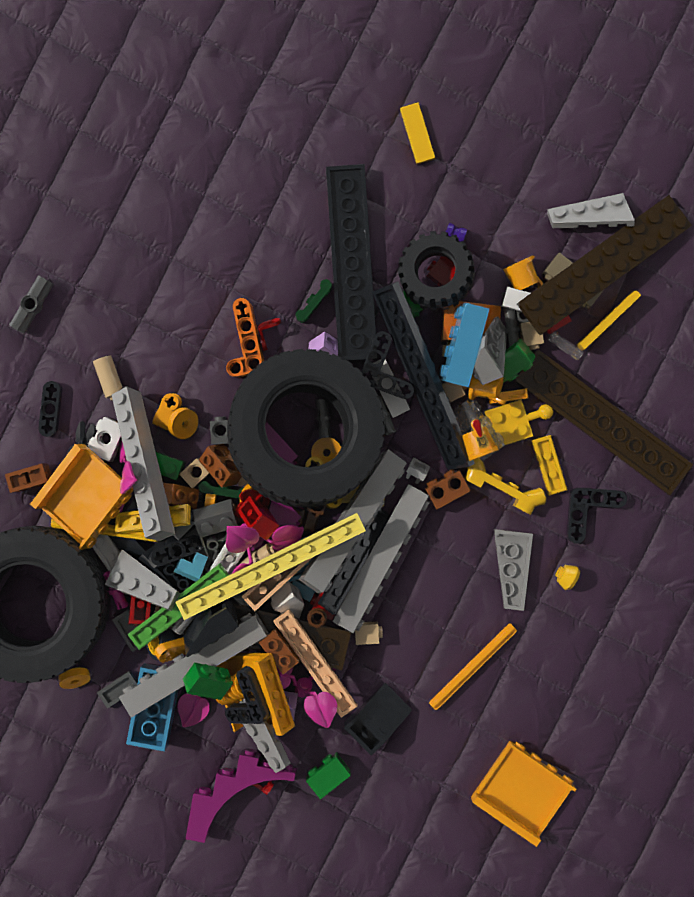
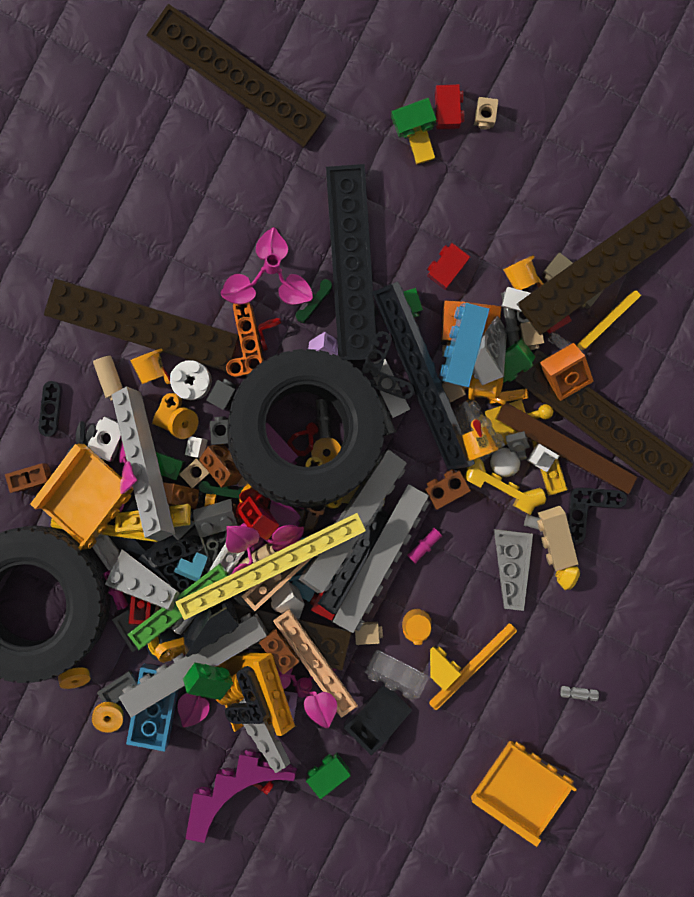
(24, 315): dark grey piece -> none
(107, 724): none -> light orange piece
(140, 324): none -> dark brown plate
(150, 367): none -> light orange hat
(181, 375): none -> white brick
(195, 447): none -> white plate
(222, 394): none -> dark grey brick
(236, 76): none -> dark brown plate
(272, 249): none -> dark pink plant
(311, 429): none -> red piece
(317, 621): reddish brown cone -> none
(396, 675): none -> clear brick
(413, 118): none -> green brick
(417, 469): light grey tile -> none
(417, 626): none -> light orange hat
(424, 545): none -> dark pink pin
(436, 246): black tyre -> none
(441, 669): none -> yellow slope
(448, 106): none -> red brick
(453, 230): dark purple wheel -> none
(489, 105): none -> tan brick
(505, 462): none -> white hair
(519, 443): none -> dark grey plate
(531, 521): none -> light grey pin
(542, 457): none -> white panel
(557, 538): none -> tan brick
(566, 448): none -> reddish brown tile
(567, 371): none -> orange slope
(579, 693): none -> light grey axle
(604, 210): light grey wing -> none

